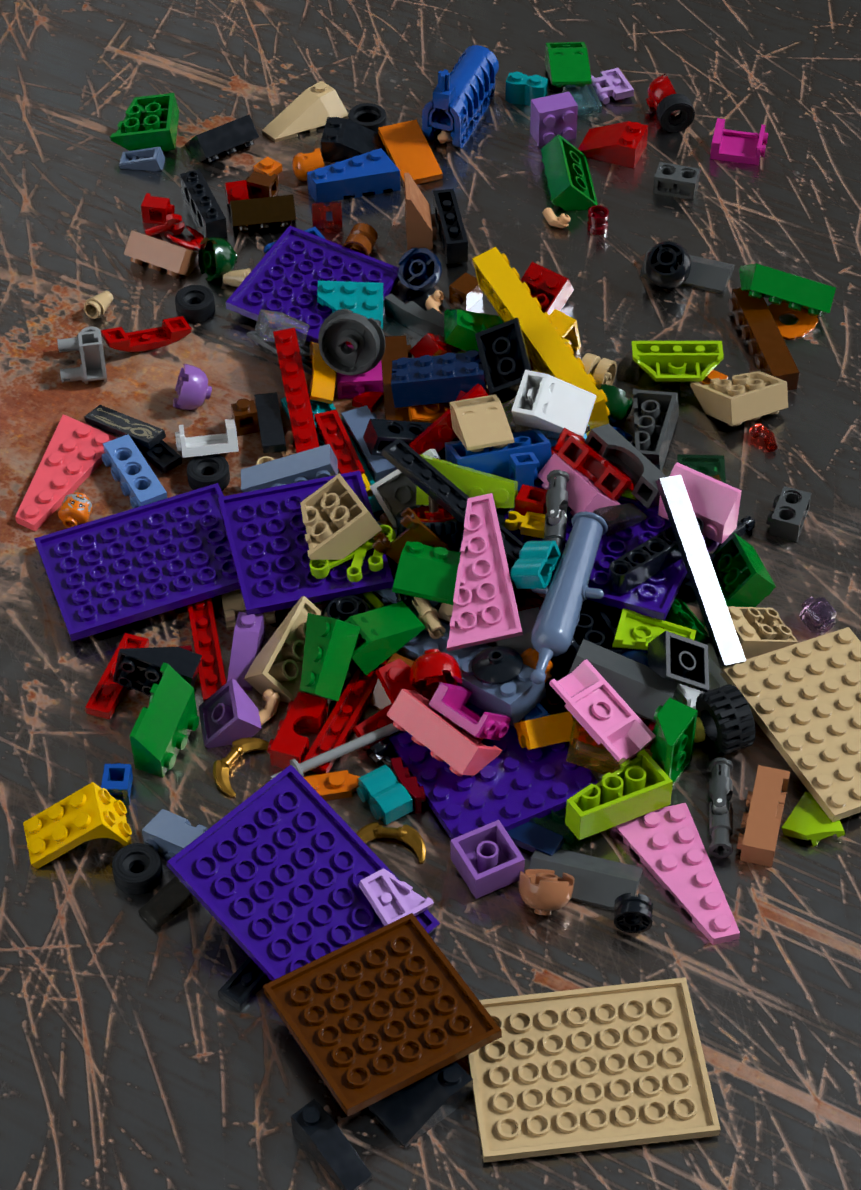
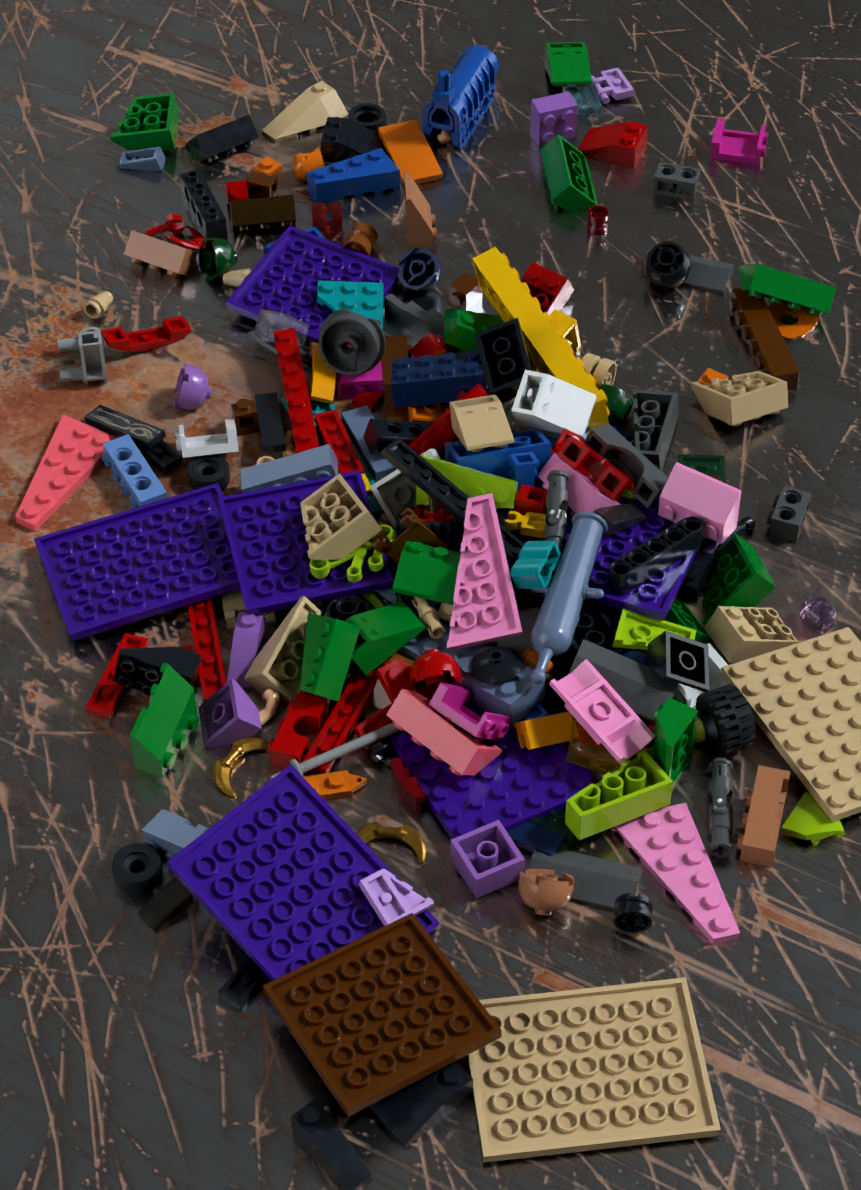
(74, 820): yellow bracket -> none
(75, 509): orange head -> none
(118, 781): blue brick -> none
(155, 209): red brick -> none
(186, 307): black tyre -> none
(384, 794): teal brick -> none
(435, 300): light nougat arm -> none
(450, 226): black brick -> none
(523, 88): teal brick -> none
(553, 220): light nougat arm -> none
(629, 370): clear smoke slope -> none
(658, 90): red cylinder -> none
(677, 359): lime wedge -> none
(680, 121): black tyre -> none
(700, 571): tile -> none
(767, 435): clear red arm -> none

